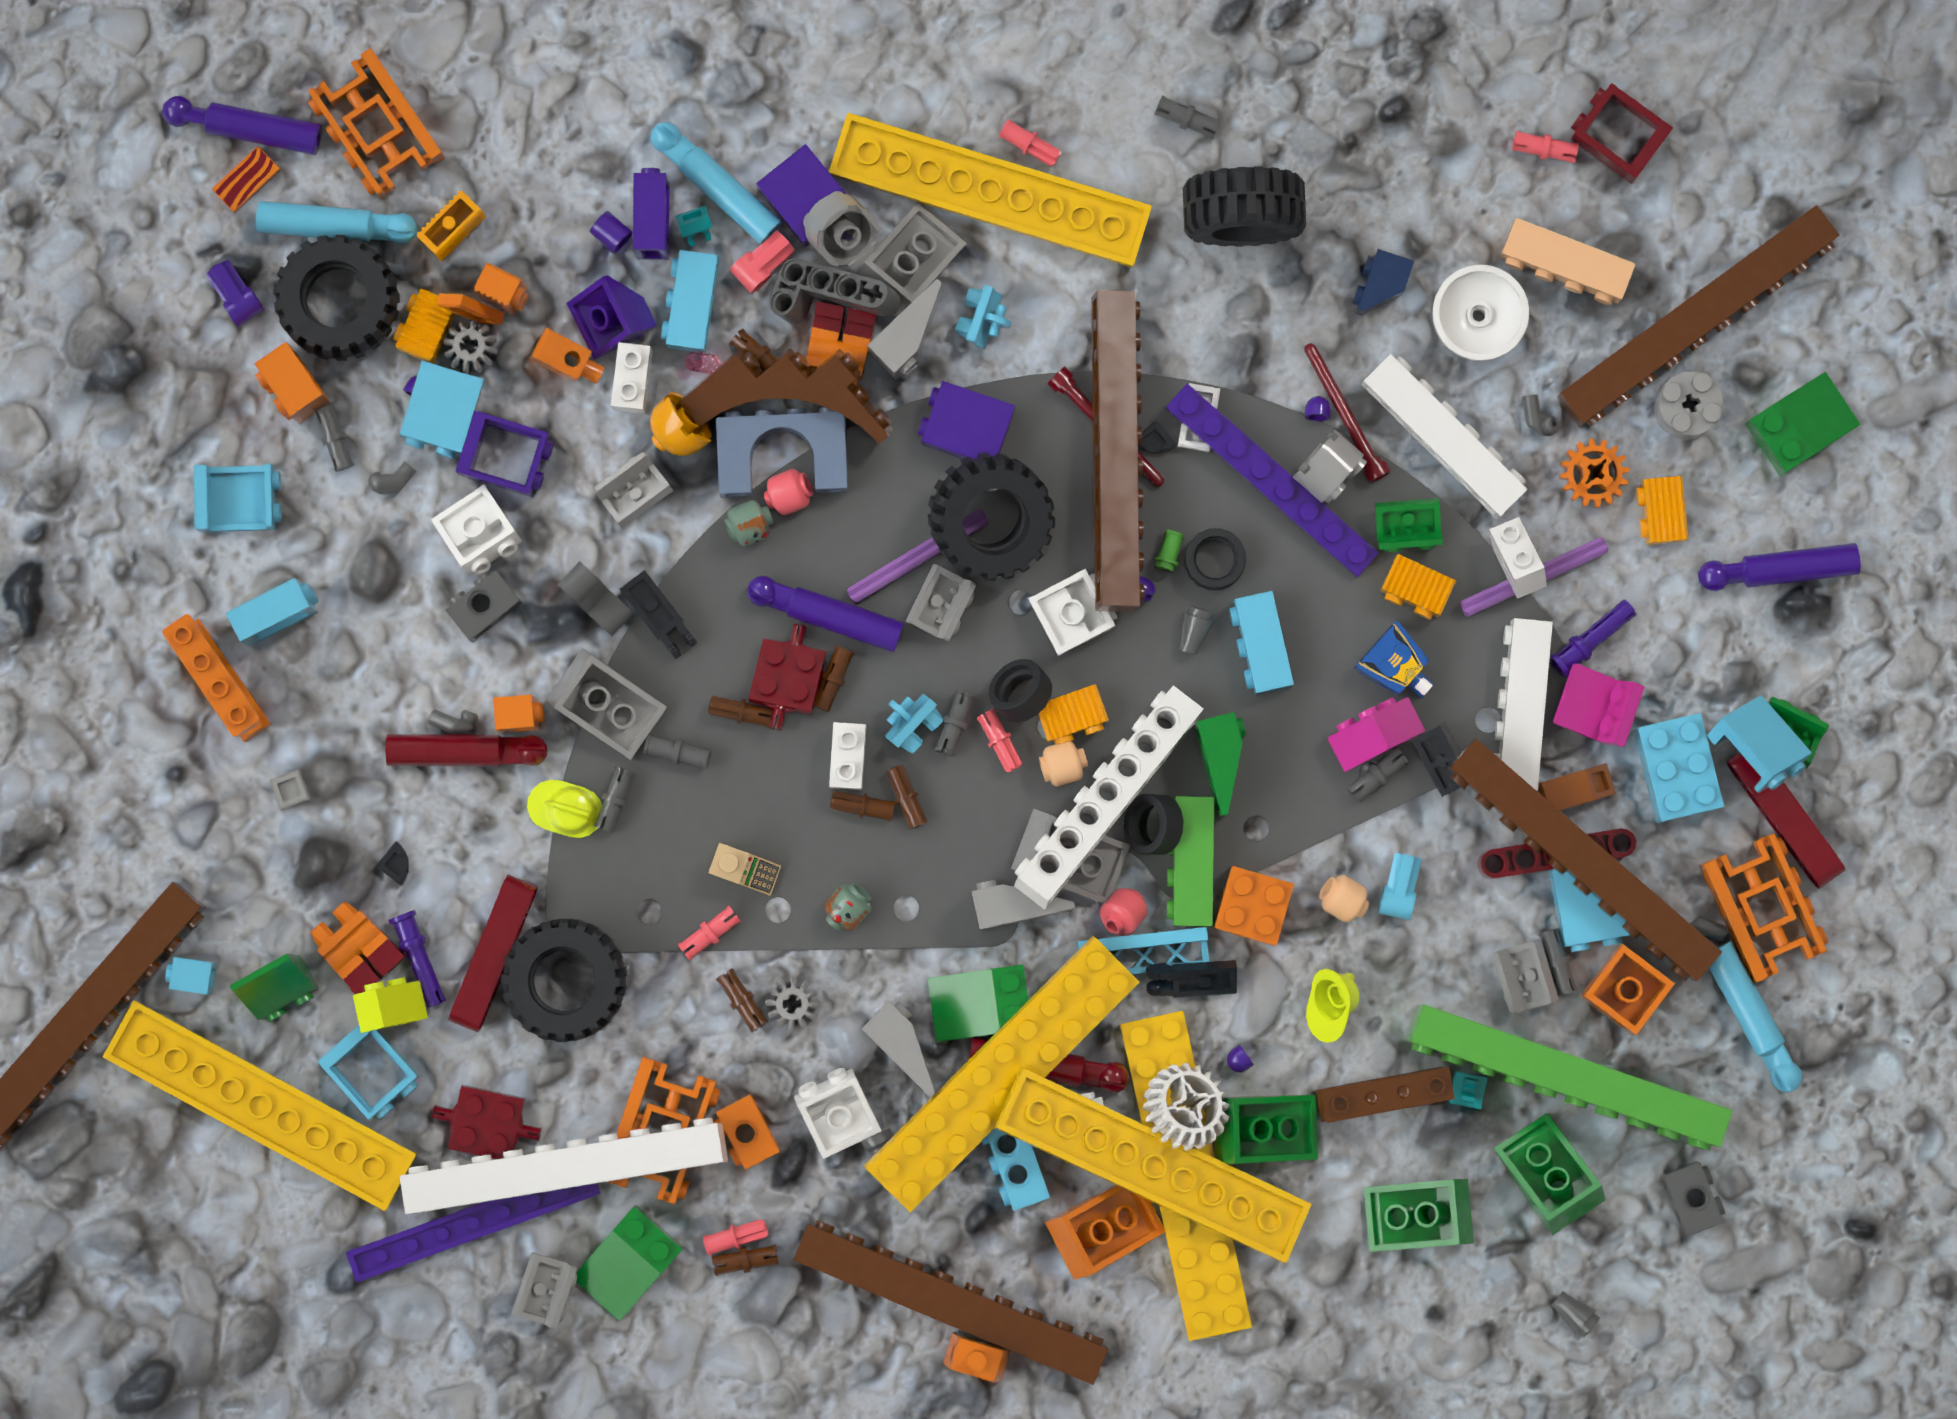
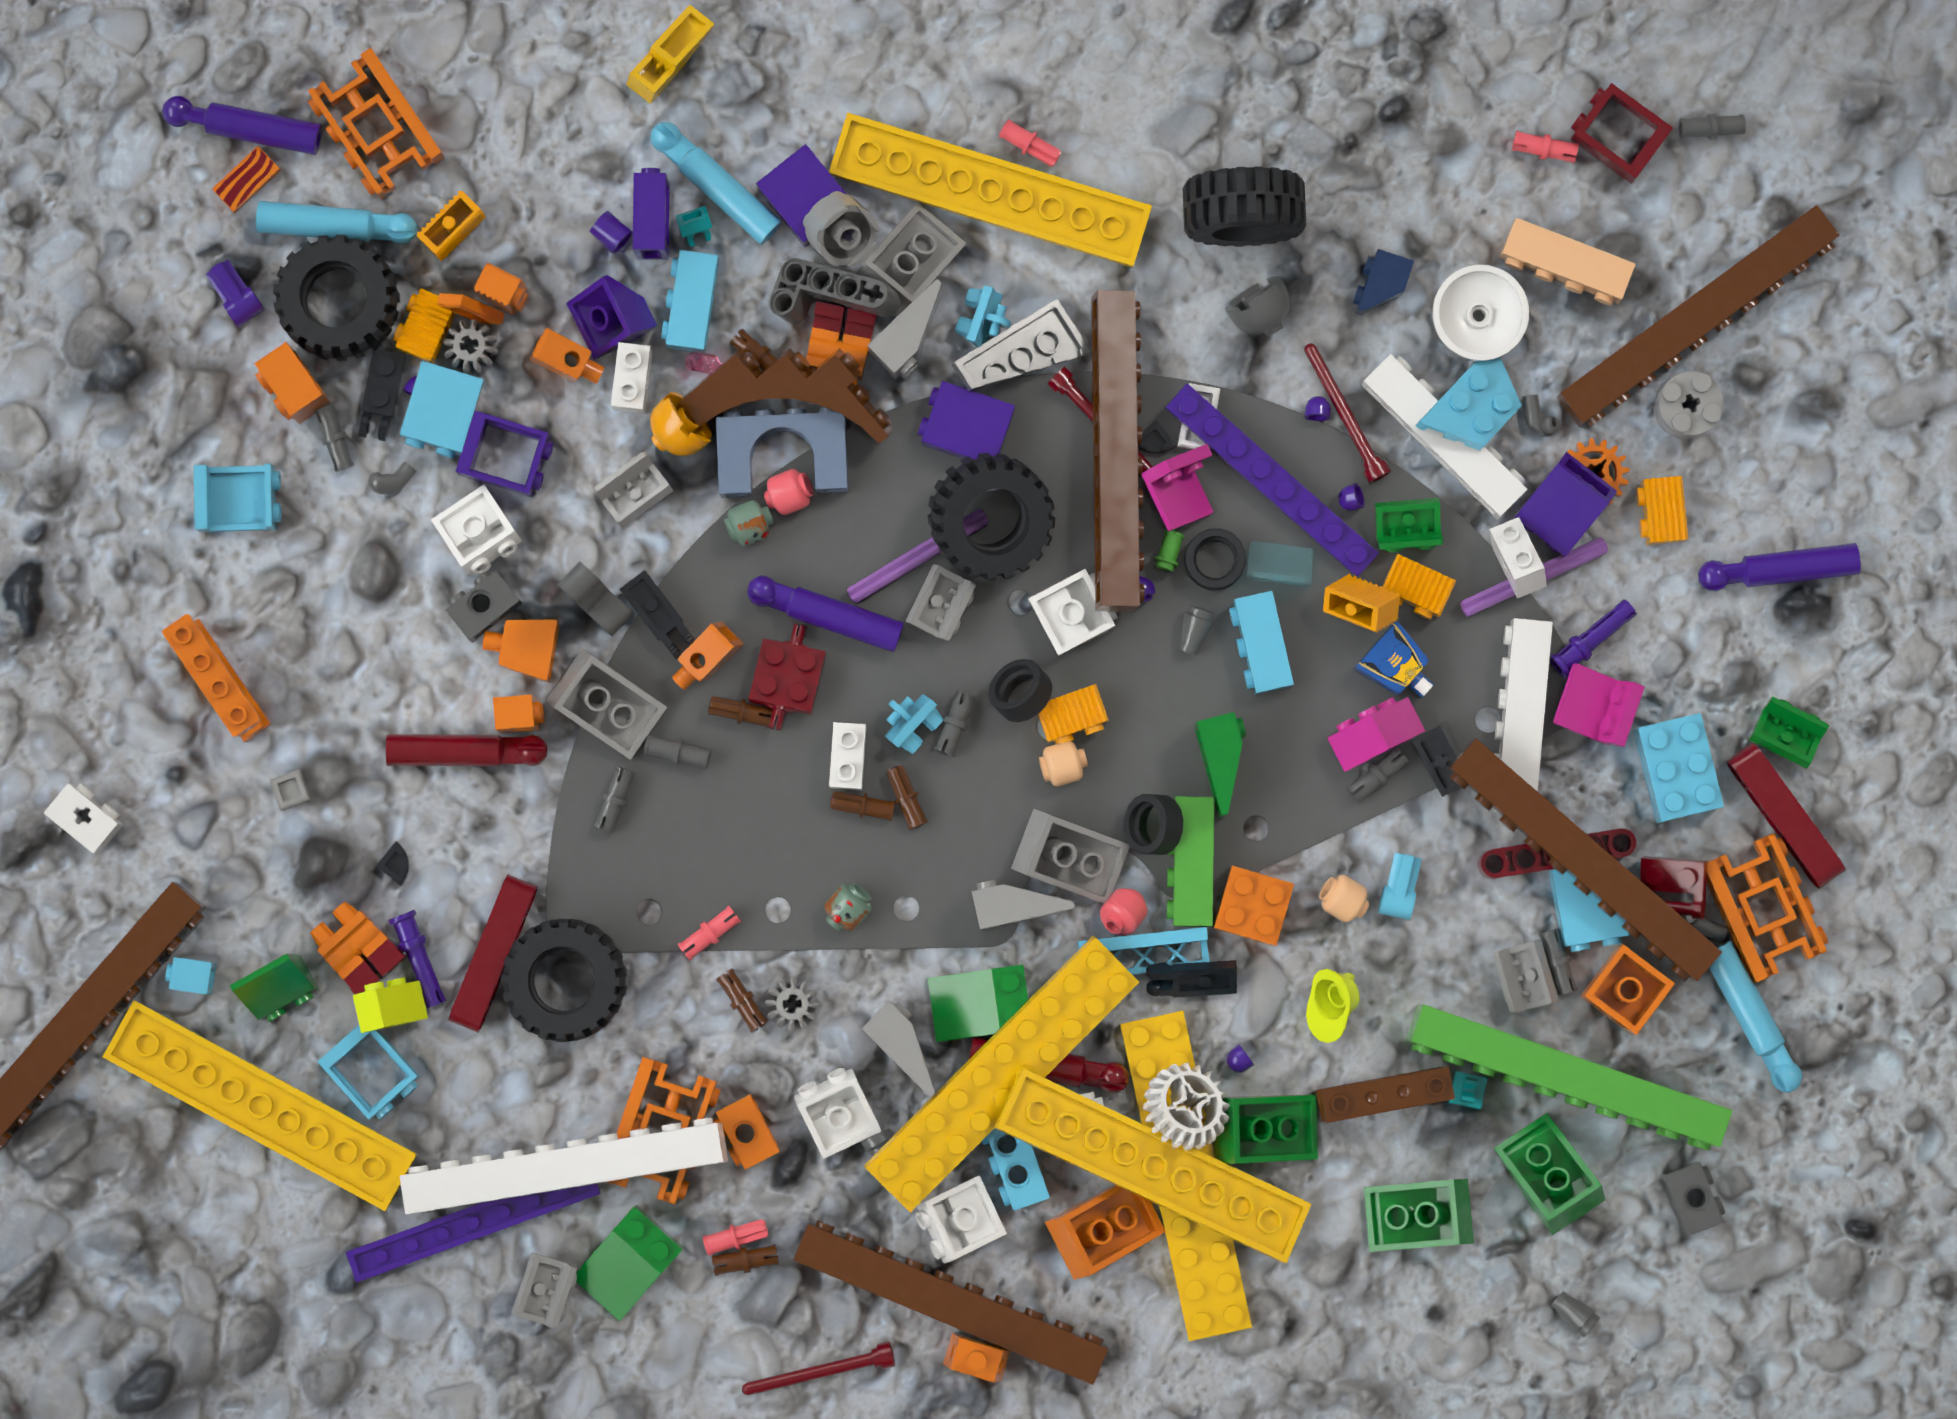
(66, 811): none -> white brick
(273, 611): medium azure window -> none
(382, 391): none -> black hinge
(452, 724): dark grey arm -> none
(486, 1122): dark red plate -> none
(525, 646): none -> orange torso
(564, 808): neon yellow piece -> none
(669, 54): none -> yellow slope
(717, 647): none -> orange torso
(744, 869): tan slope -> none
(756, 267): coral piece -> none
(833, 678): reddish brown pin -> none
(880, 1357): none -> dark red piece
(960, 1220): none -> white plate
(1000, 740): coral axle -> none
(1030, 345): none -> wing
(1044, 886): white brick -> none
(1178, 489): none -> dark pink bracket
(1187, 117): dark grey pin -> none
(1261, 308): none -> dark grey cylinder
(1279, 564): none -> clear light blue panel
(1329, 466): light grey brick -> none
(1351, 497): none -> dark purple hinge
(1361, 603): none -> light orange brick
(1474, 405): none -> medium azure wing
(1565, 504): none -> dark purple brick
(1578, 787): dark orange slope -> none
(1677, 877): none -> dark red plate
(1712, 126): none -> dark grey pin
(1763, 742): medium azure panel -> none
(1802, 423): green slope -> none

